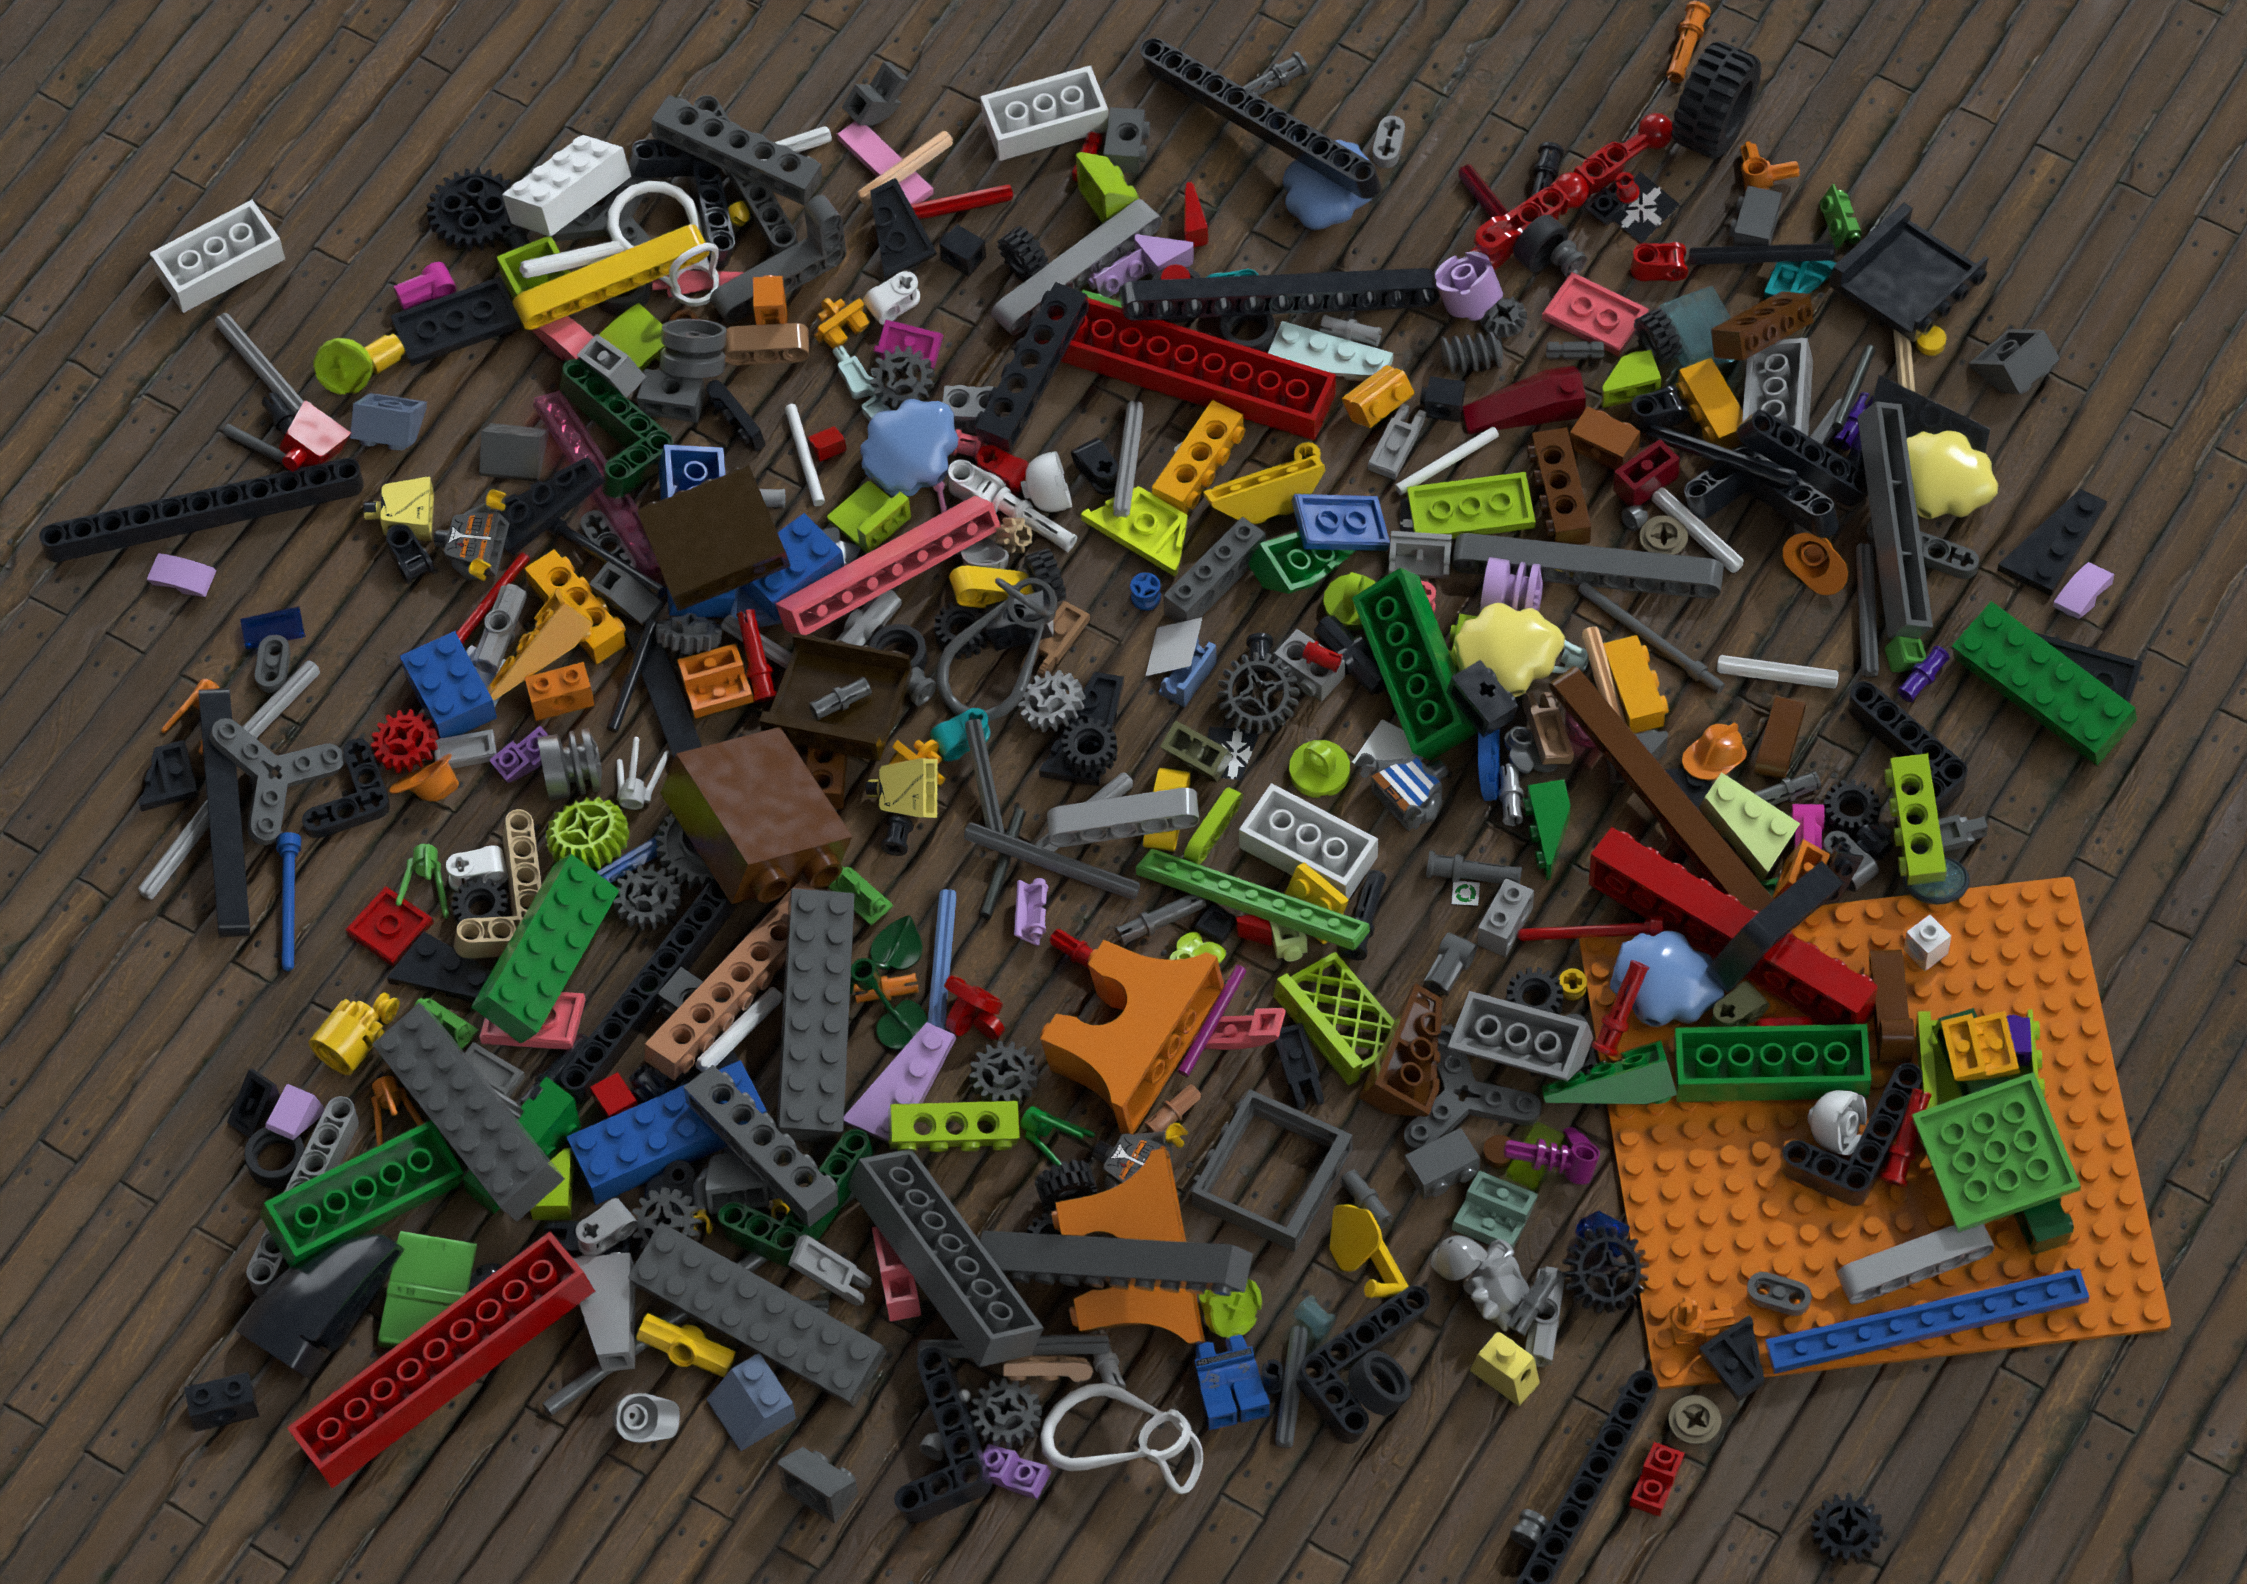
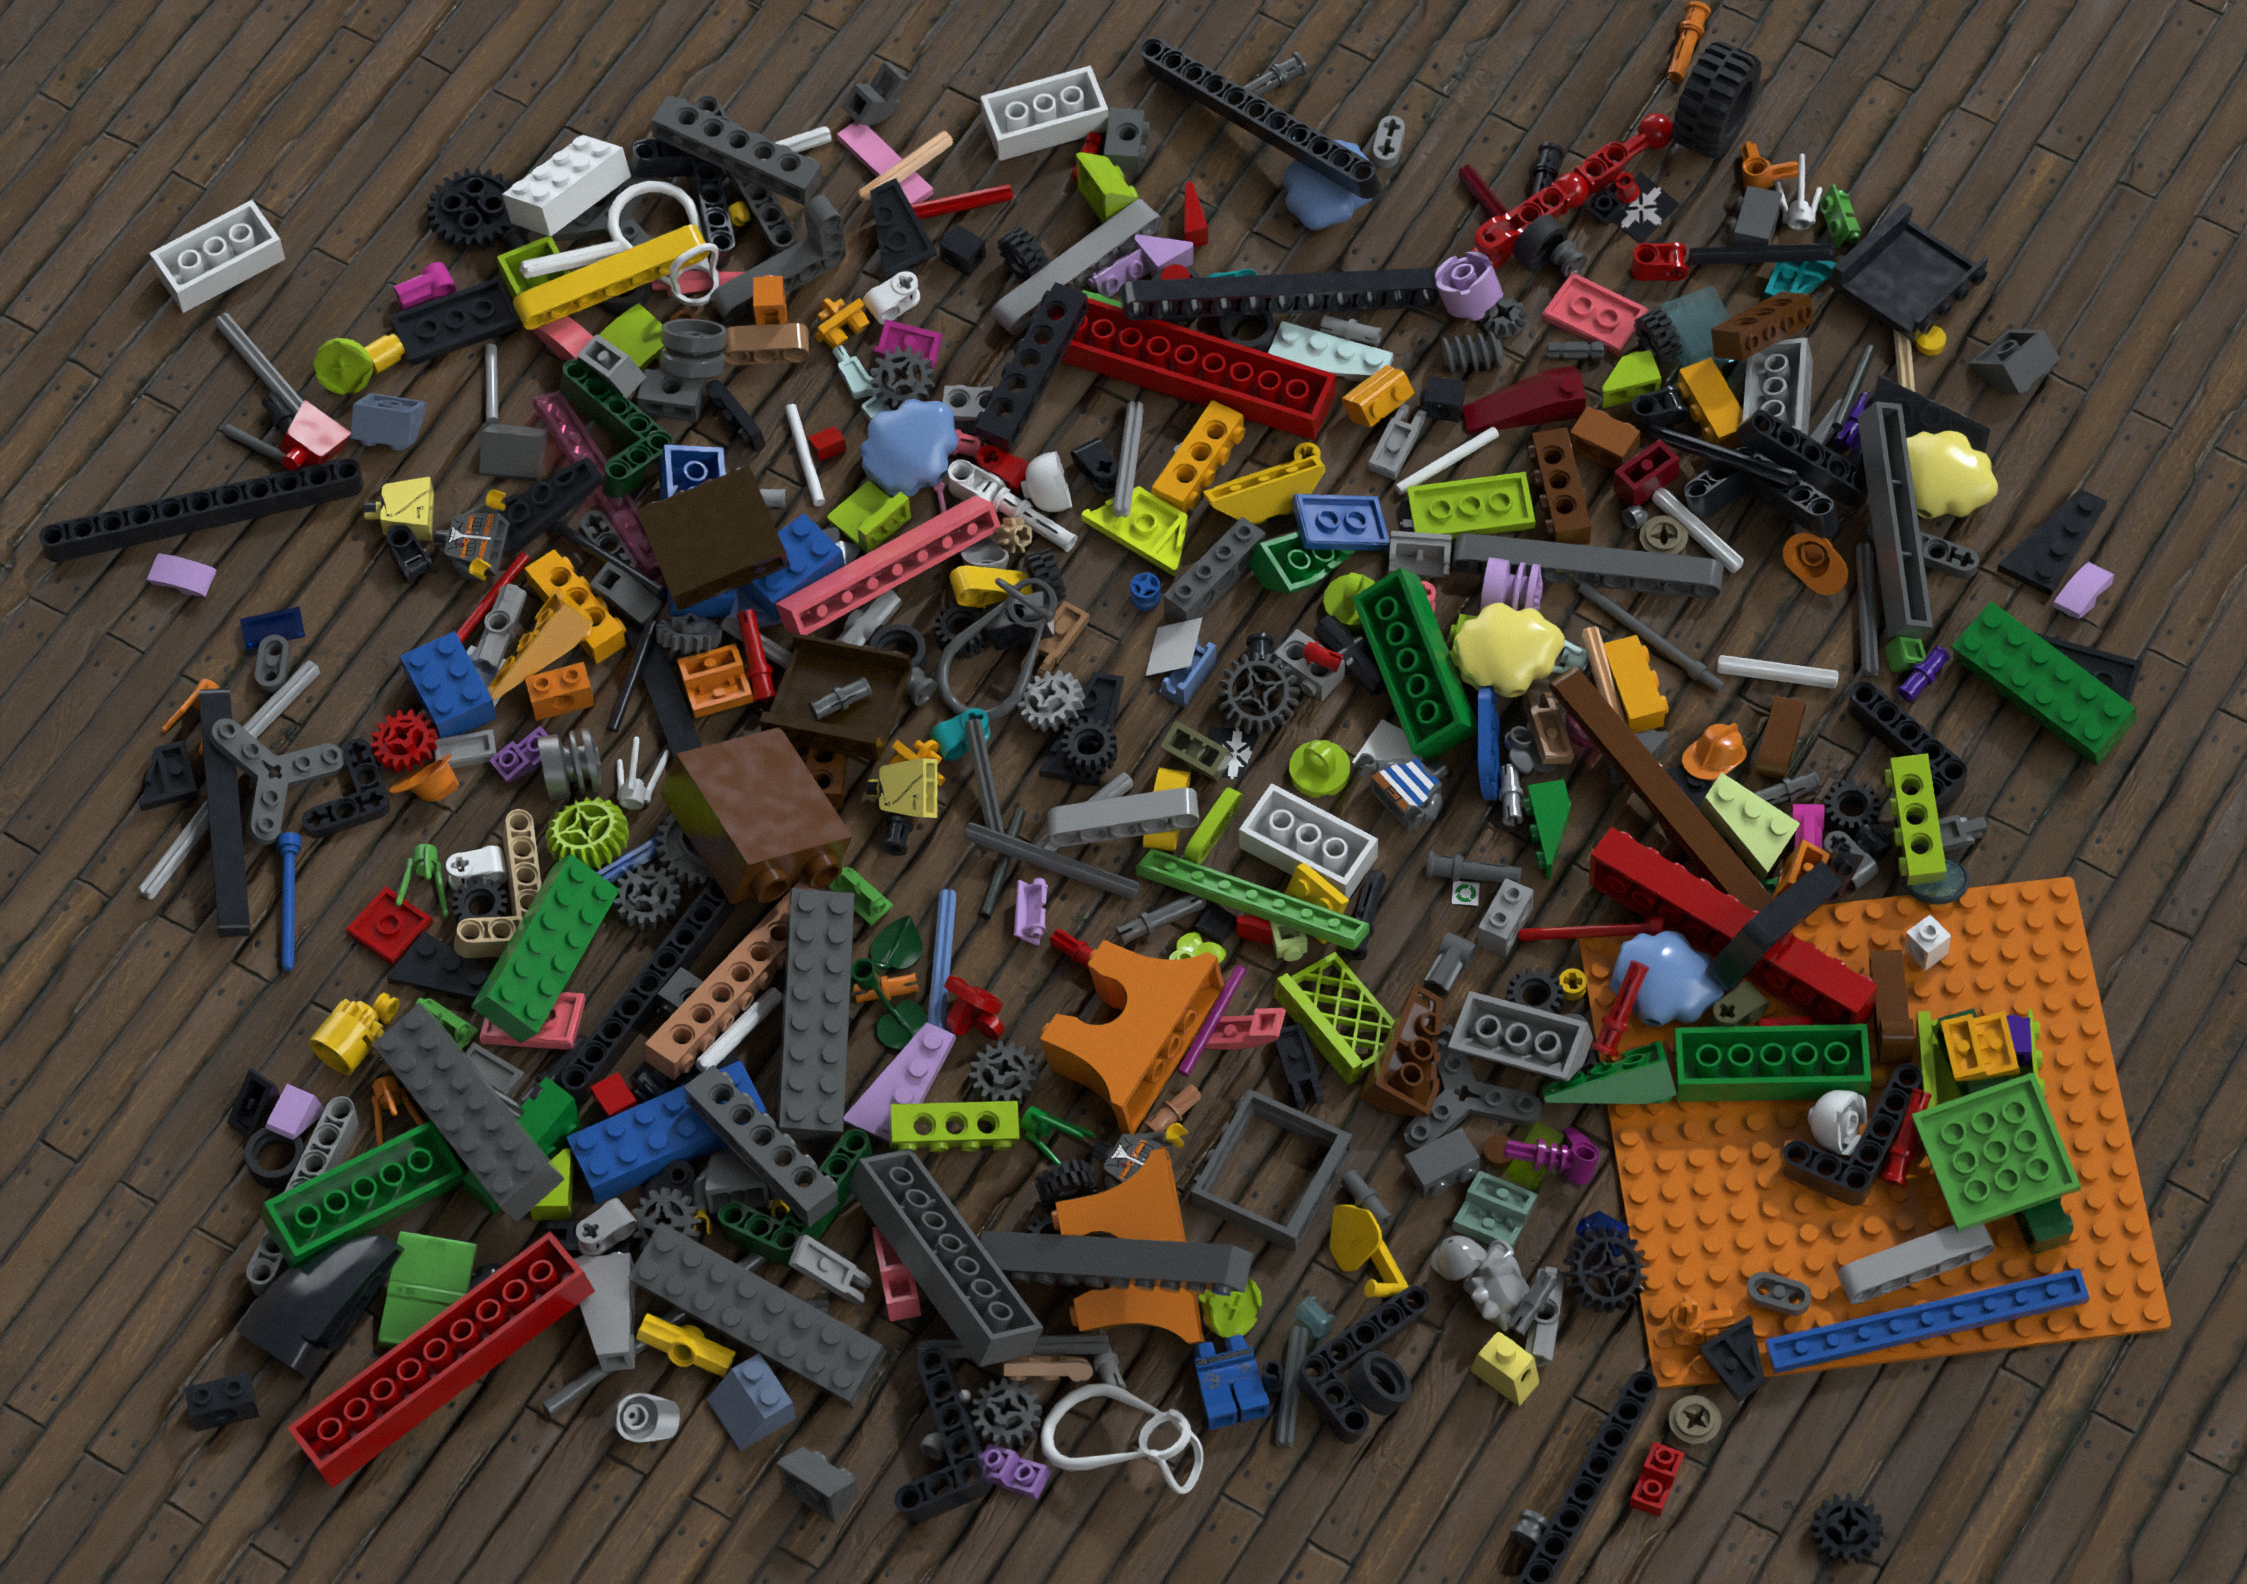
(491, 383): none -> light grey bar
(1482, 698): black brick -> none
(1799, 214): none -> white plant

